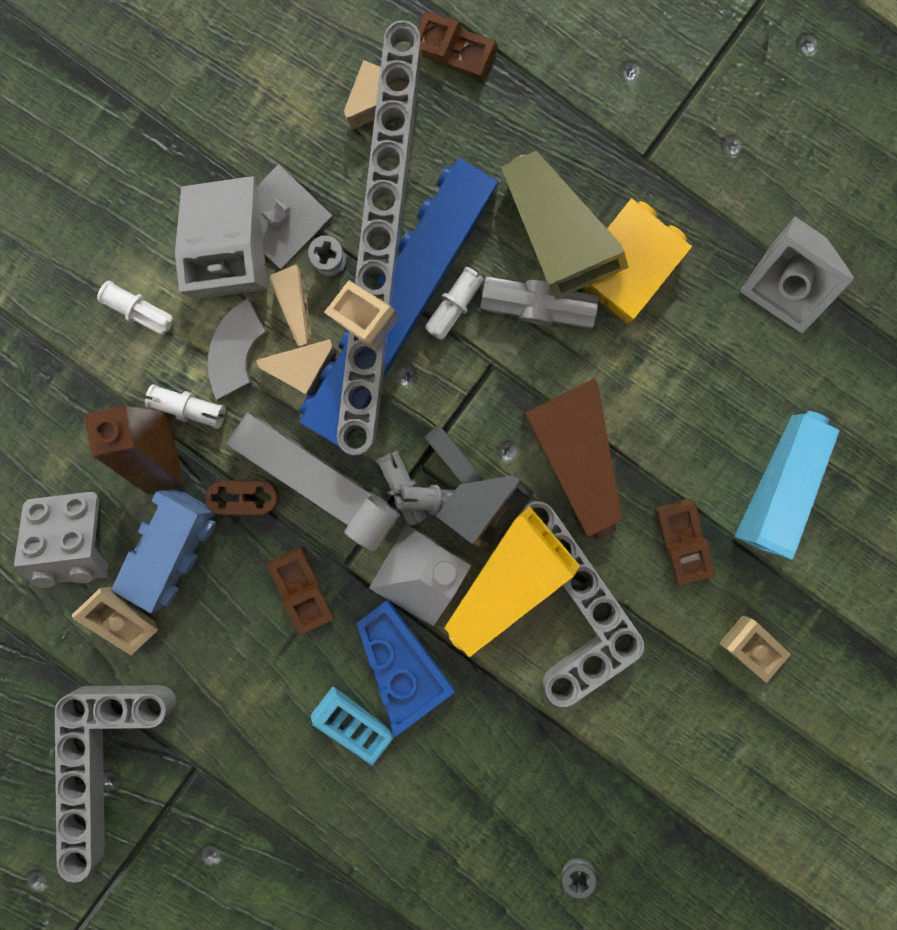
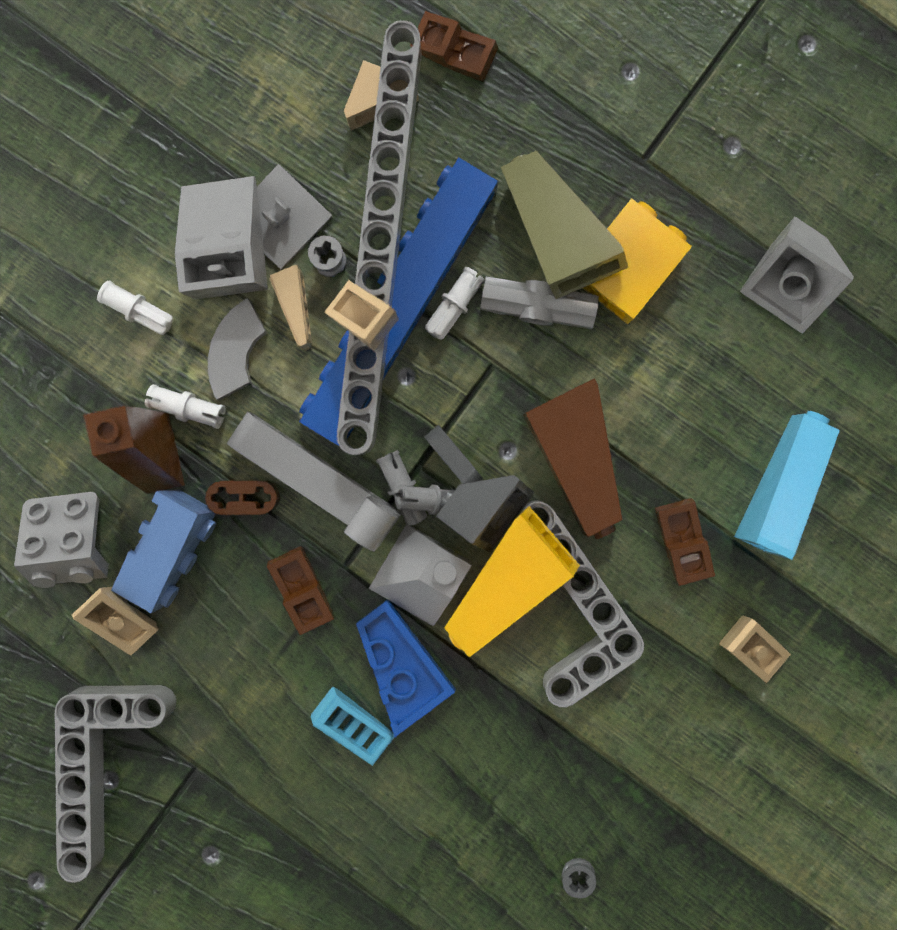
(301, 365): tan slope -> none

